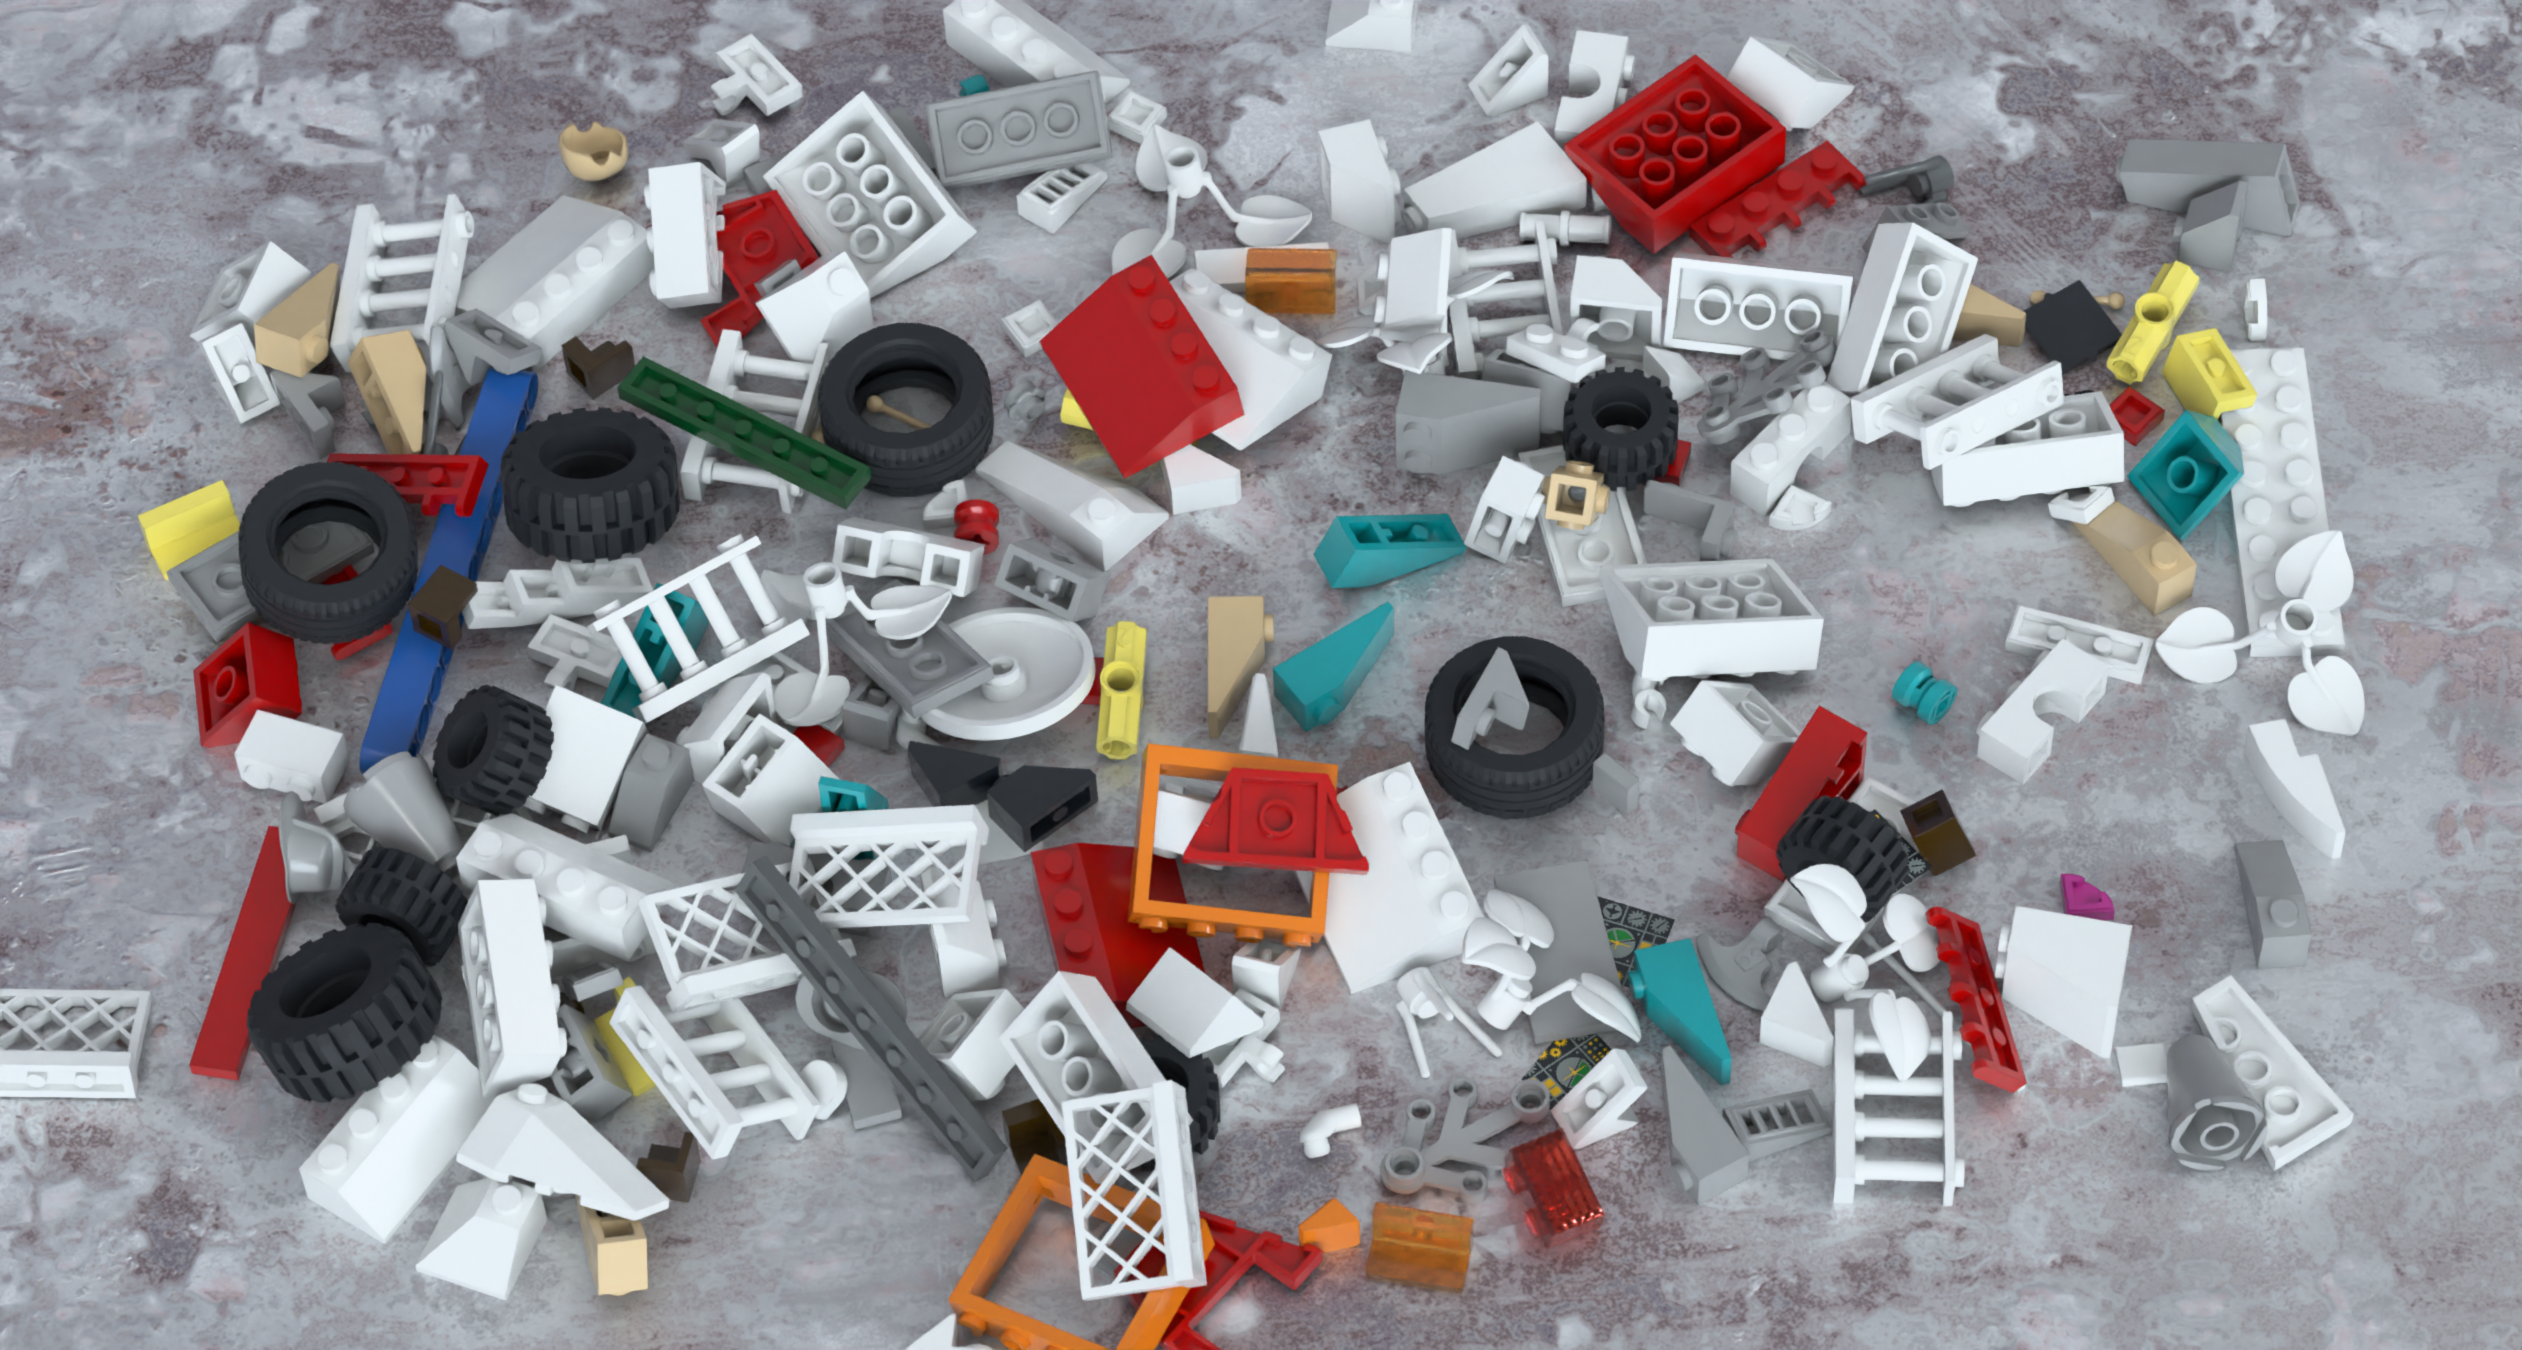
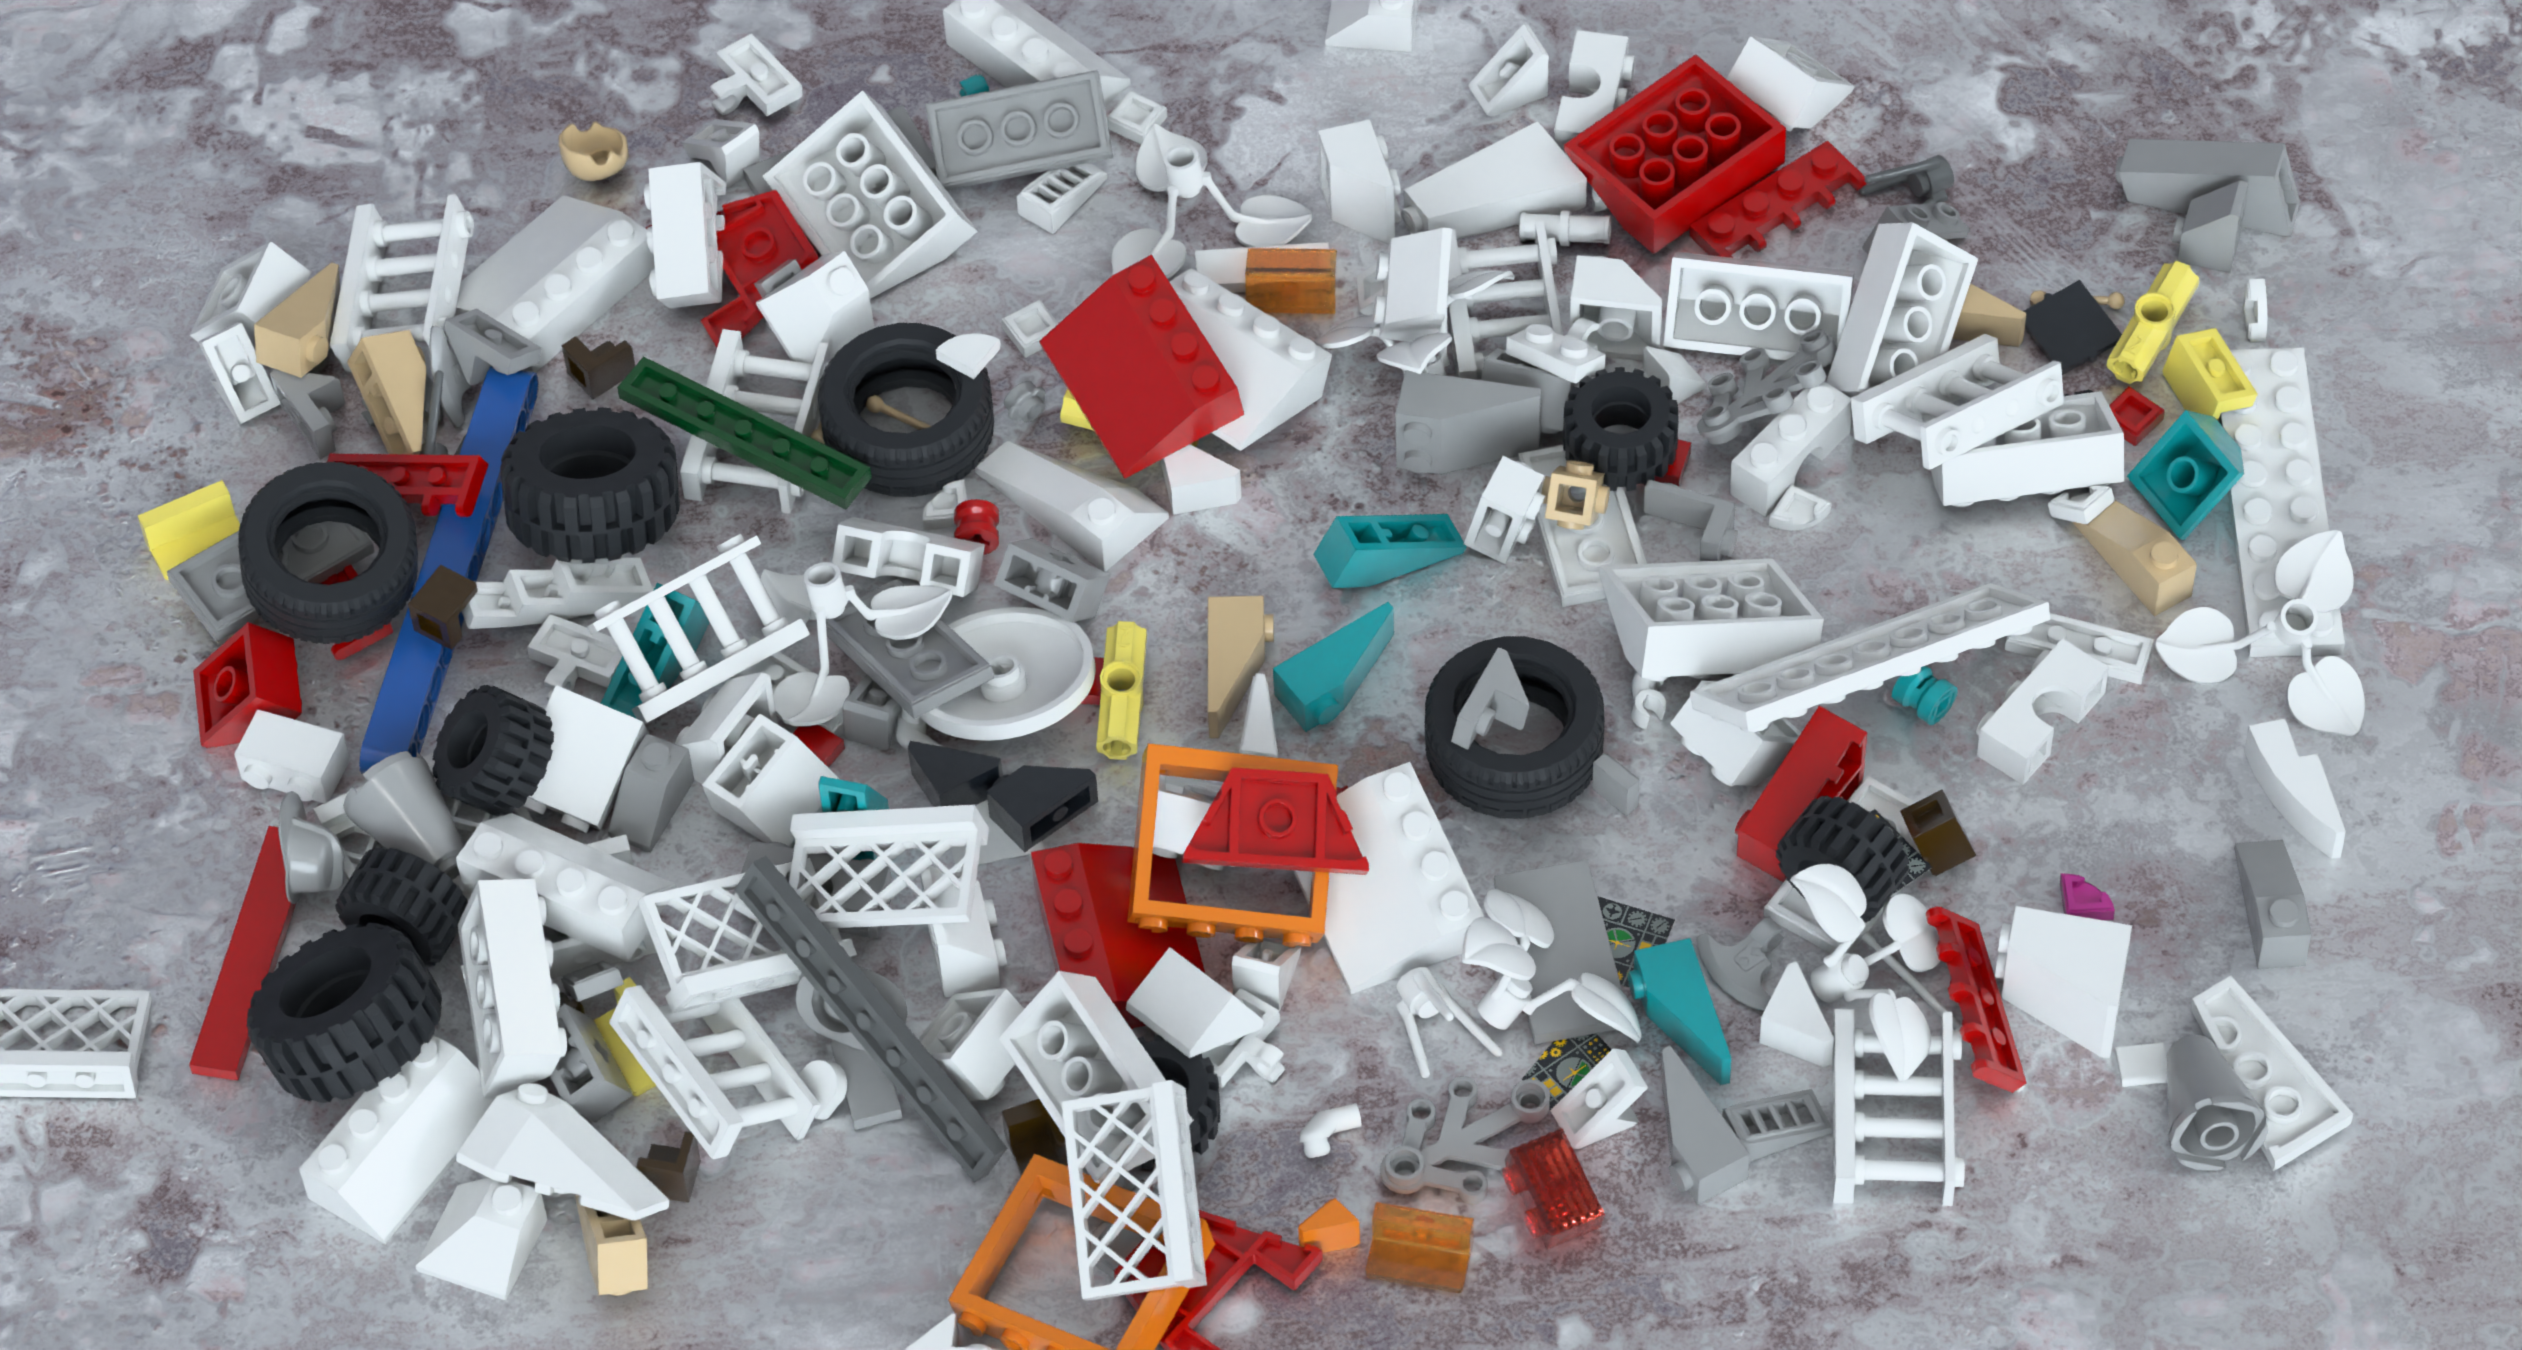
(968, 352): none -> white tile
(1869, 657): none -> white plate

